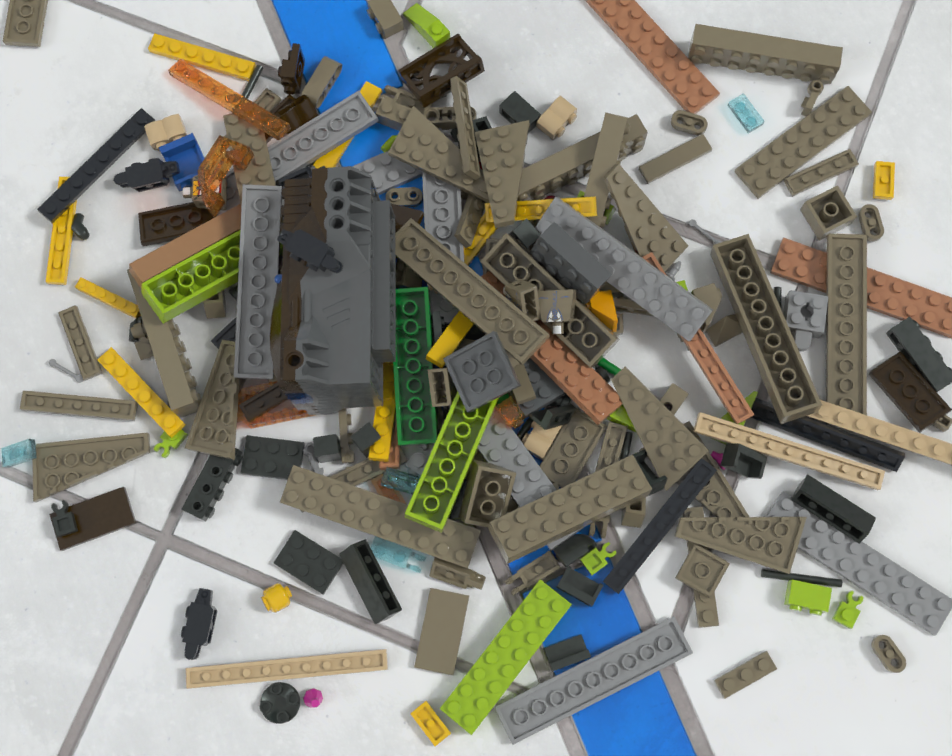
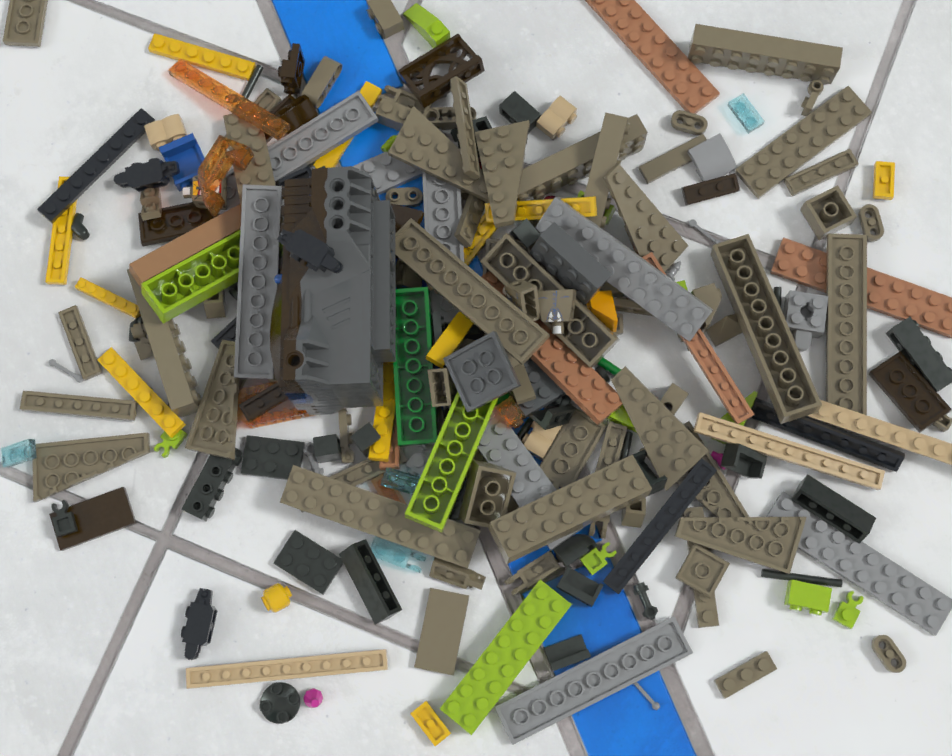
(151, 203): none -> dark tan slope
(649, 610): none -> pearl dark grey bar
(655, 705): none -> light grey hinge
(710, 189): none -> dark brown tile
(712, 158): none -> light grey slope

